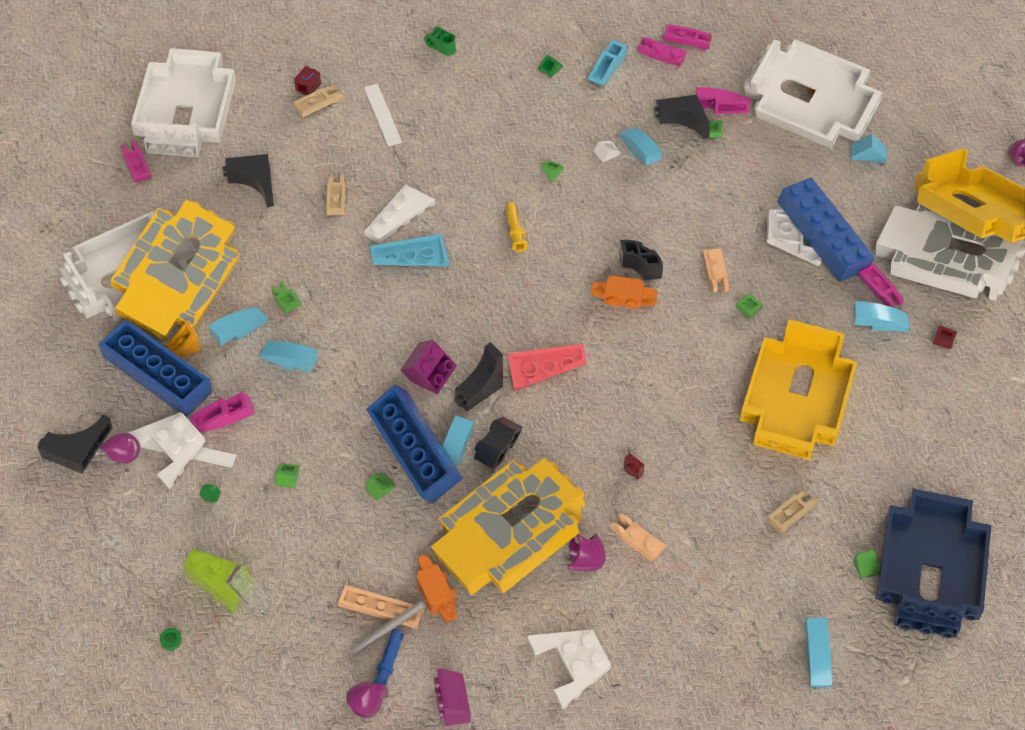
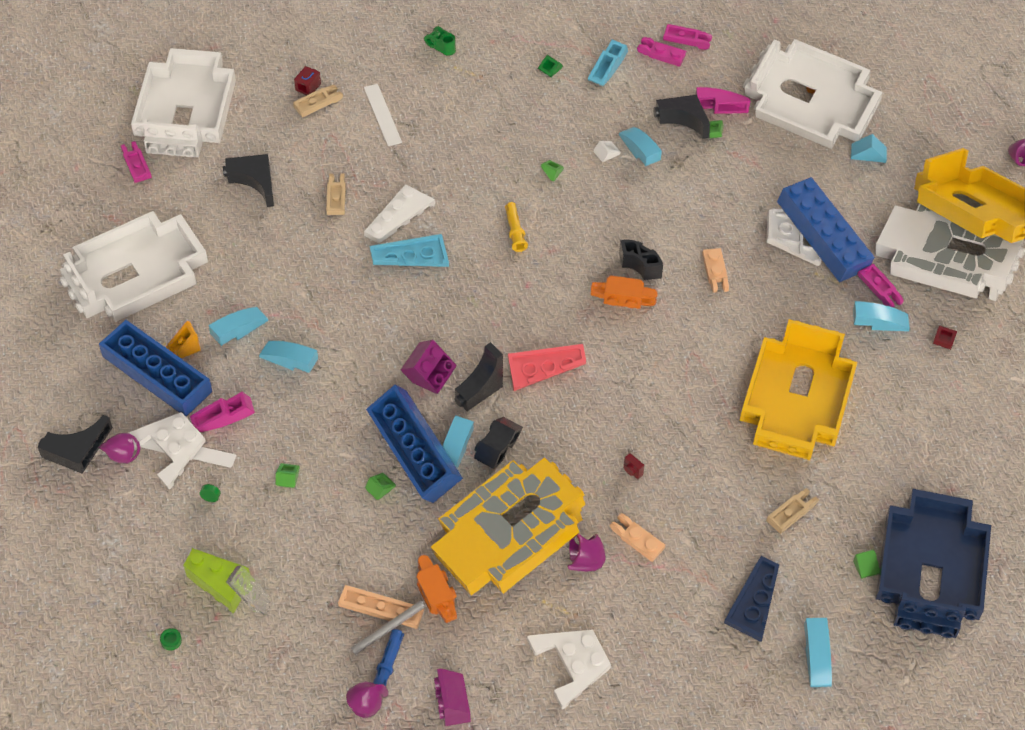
(159, 292): panel -> none
(285, 299): bright green plate -> none
(749, 305): bright green plate -> none
(753, 602): none -> dark blue wing

